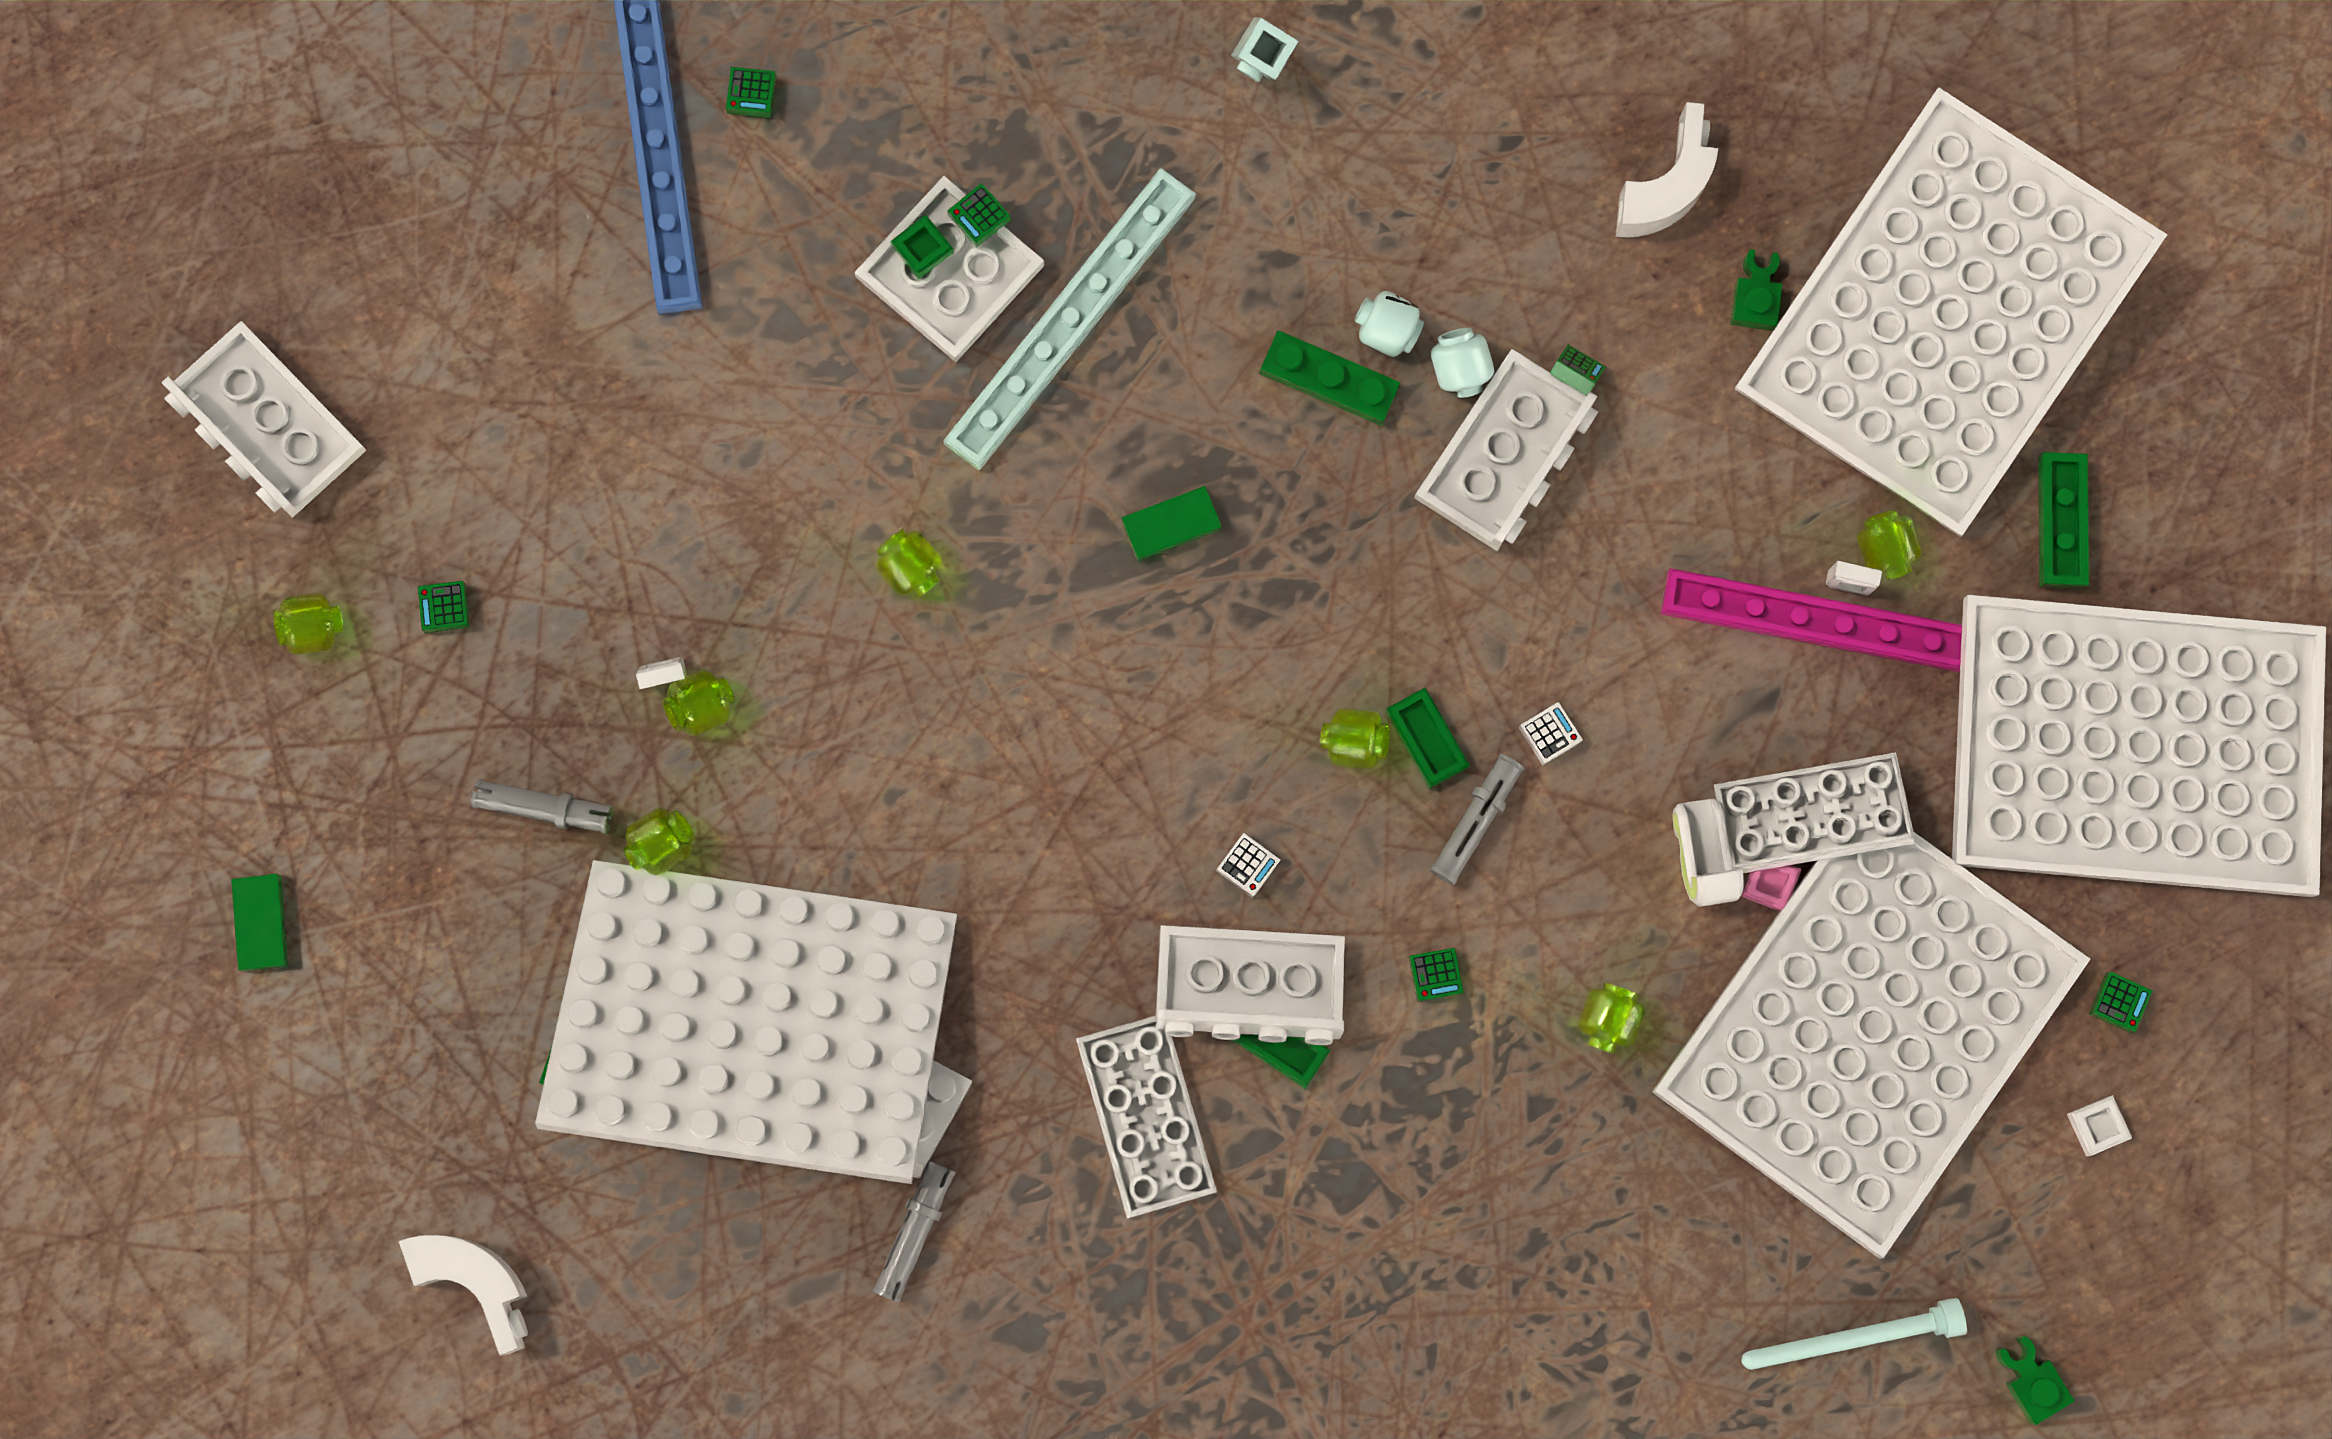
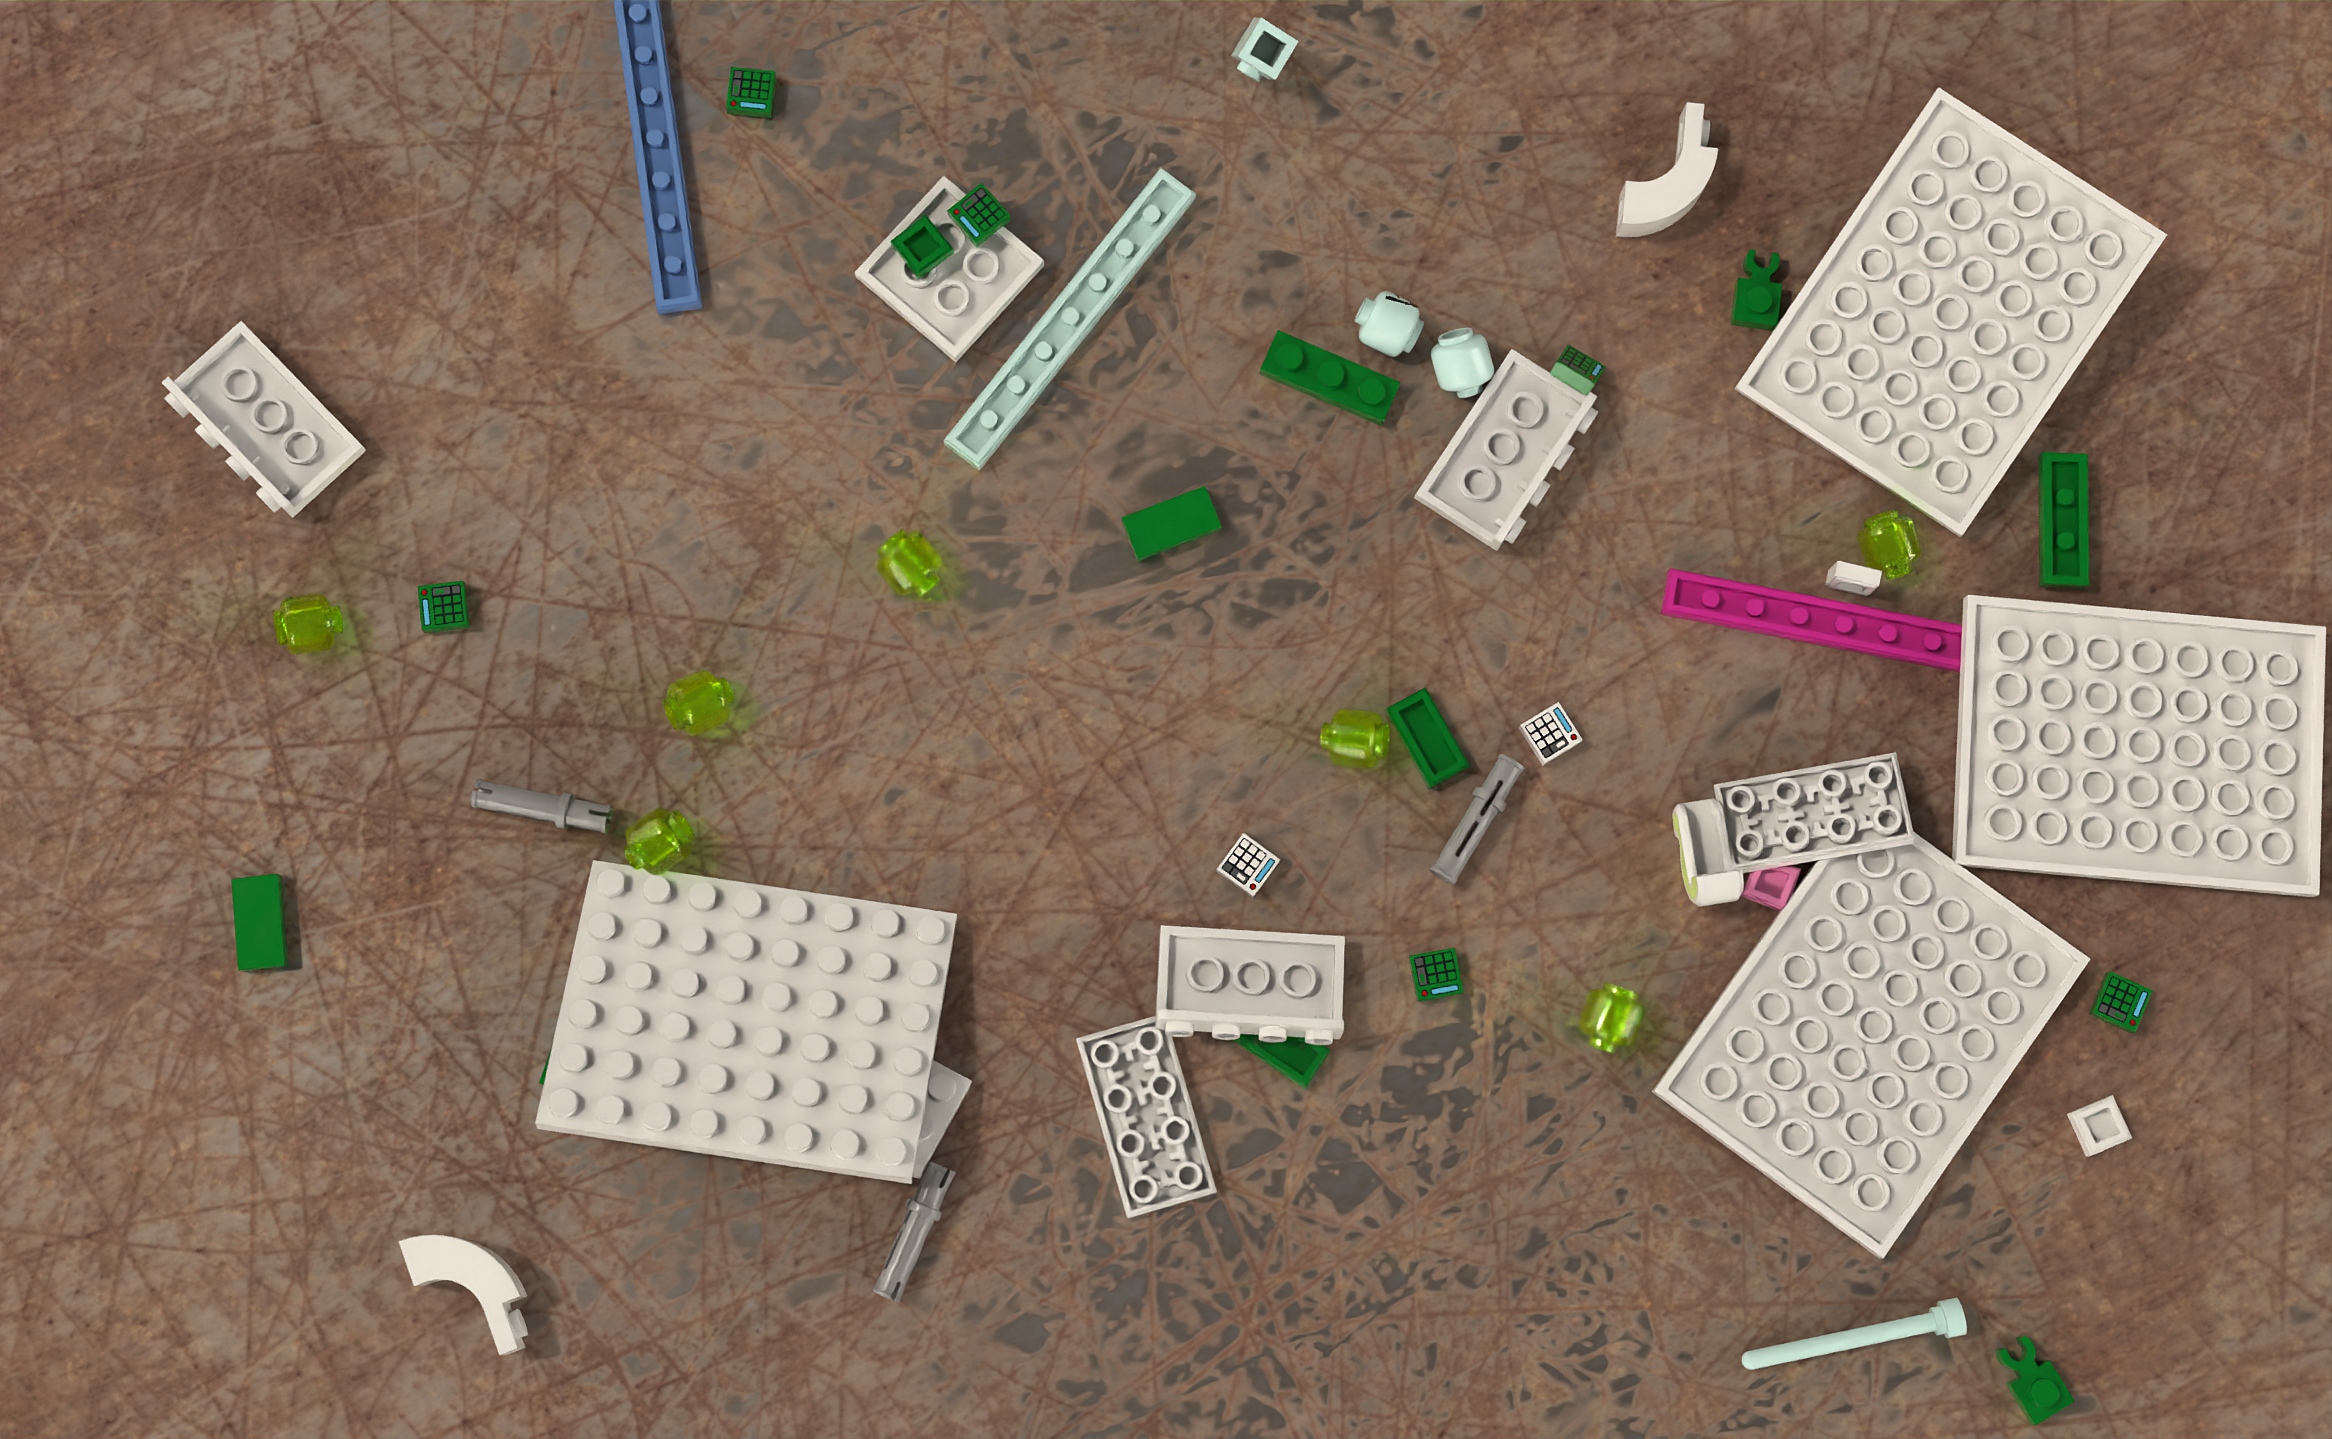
(661, 672): white tile -> none

